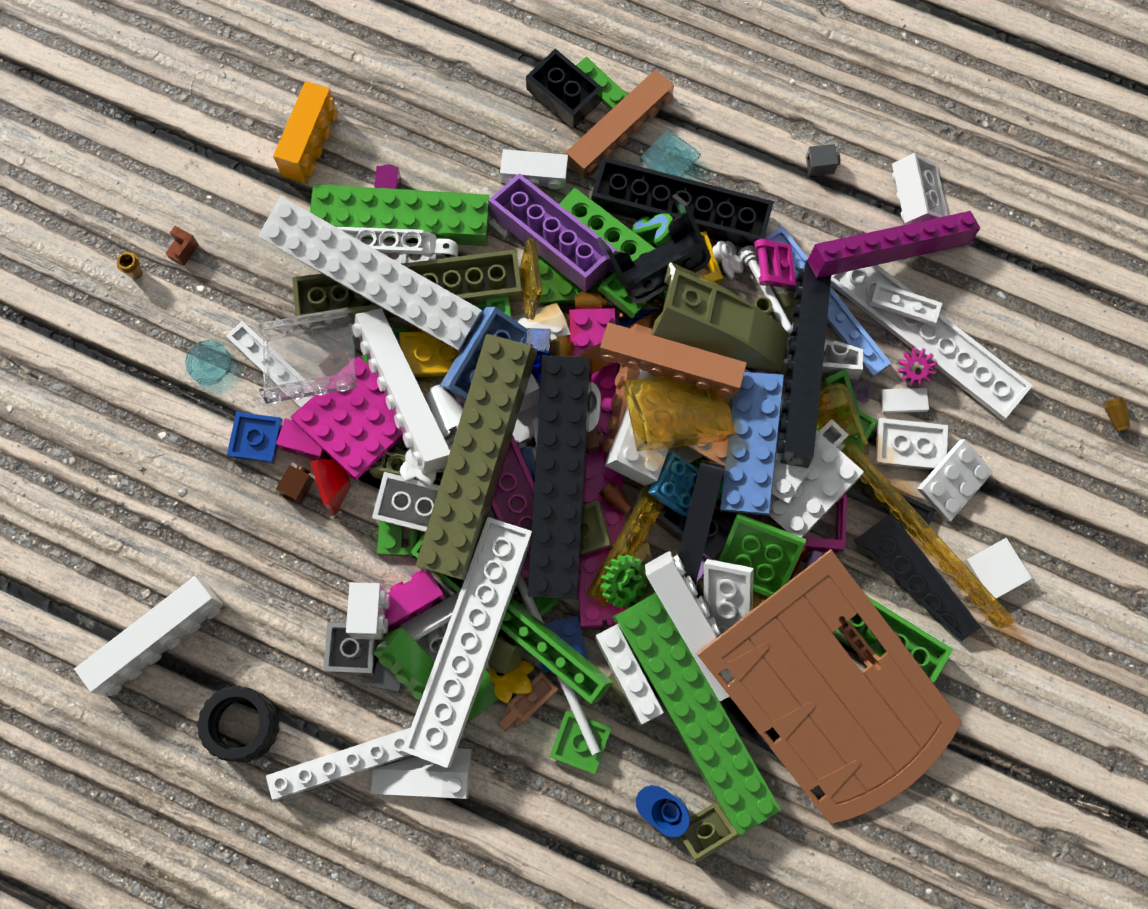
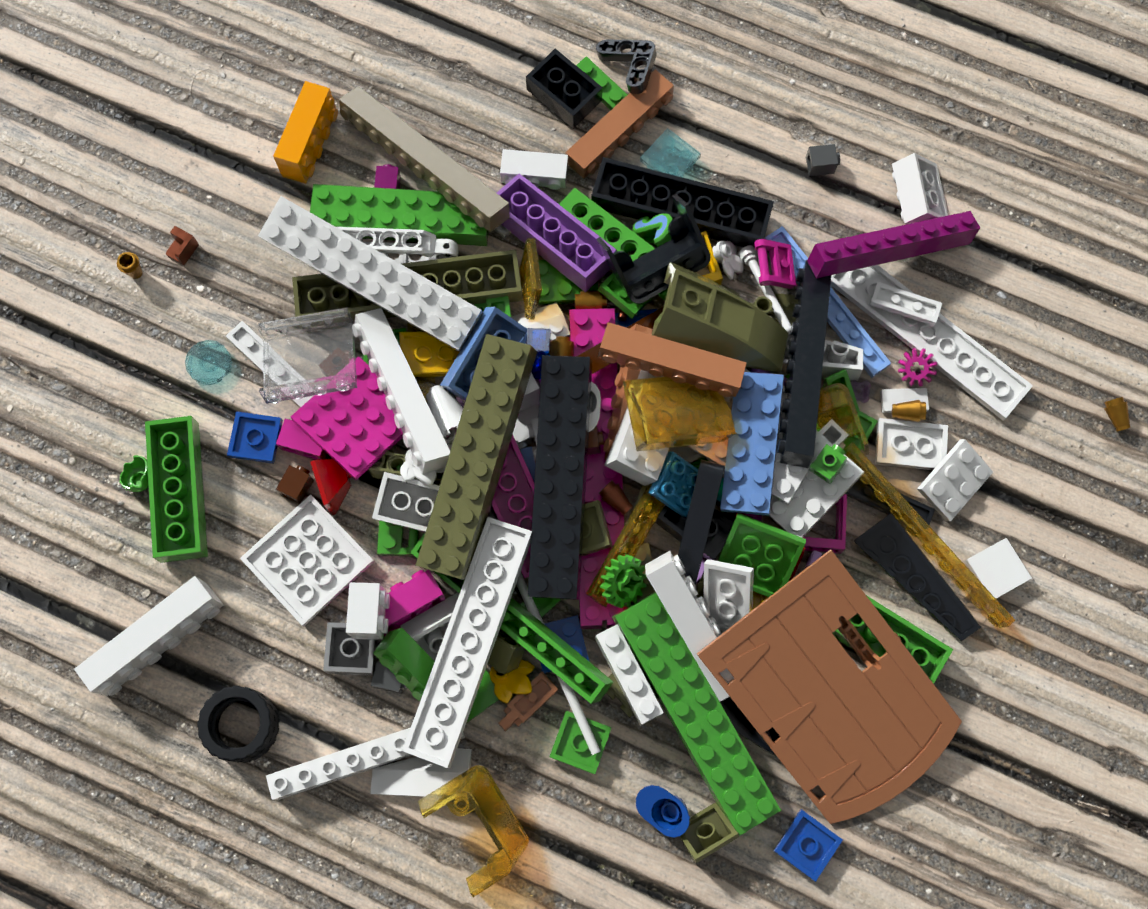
(135, 475): none -> bright green hair
(176, 489): none -> bright green brick
(307, 560): none -> white plate
(424, 159): none -> brick
(479, 792): none -> clear yellow windscreen
(642, 53): none -> black beam
(808, 845): none -> blue plate
(829, 471): none -> bright green brick
(910, 410): none -> pearl gold cone

